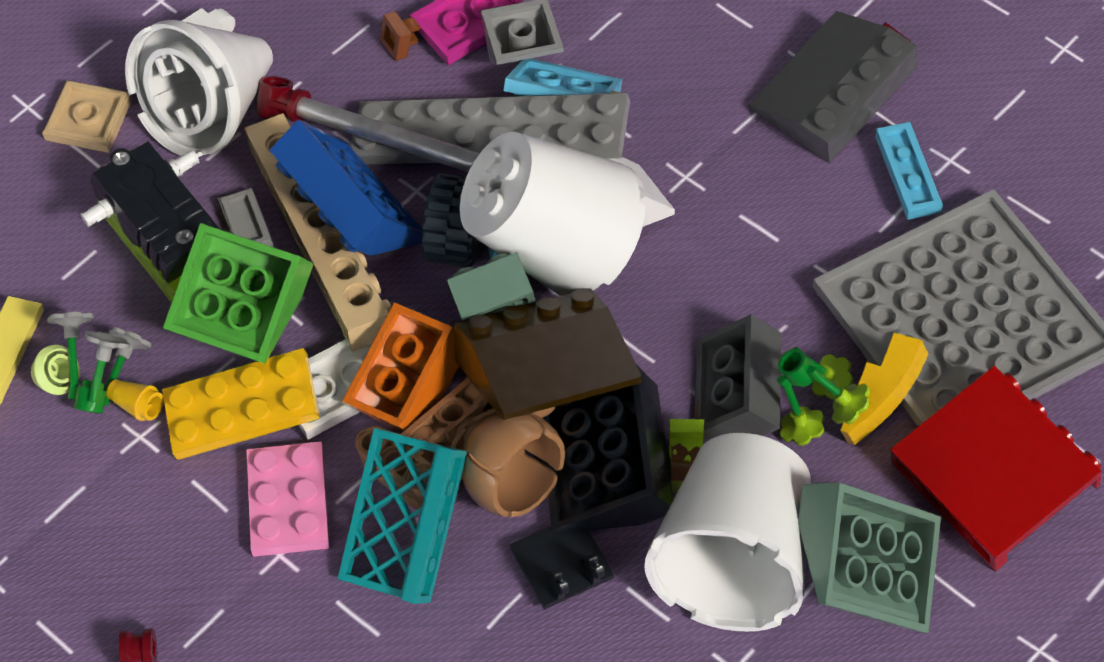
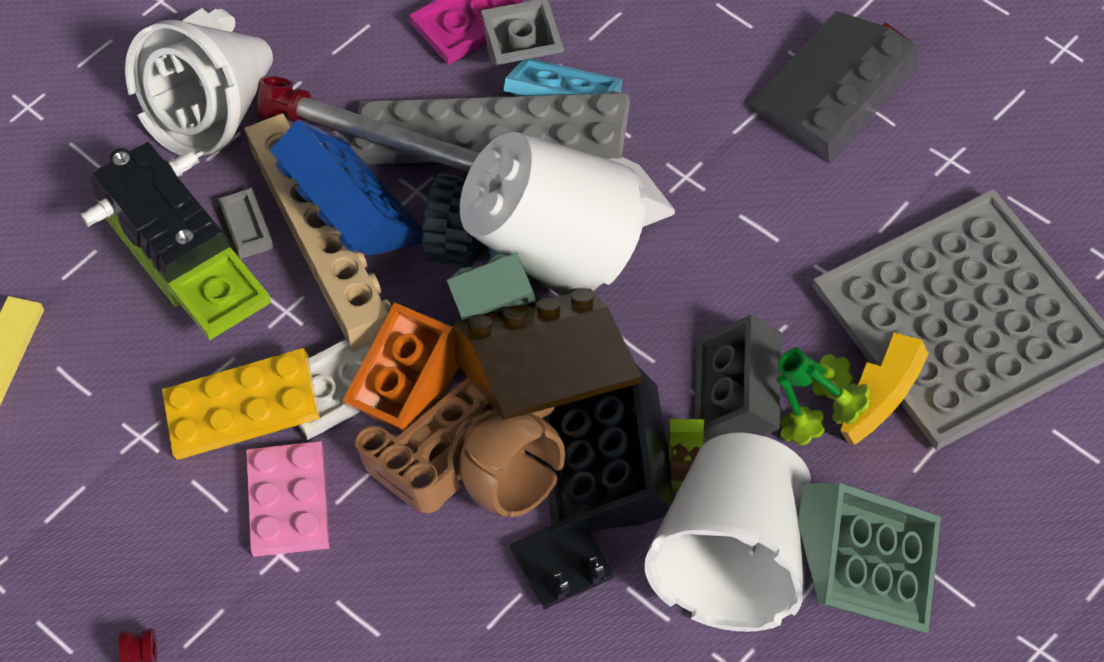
(51, 370): yellowish green cone -> none
(87, 116): tan tile -> none
(92, 394): plant -> none
(137, 399): yellow cone -> none
(237, 293): bright green slope -> none
(398, 34): dark orange tile -> none
(432, 523): teal fence -> none
(908, 171): medium azure plate -> none
(994, 465): red panel -> none

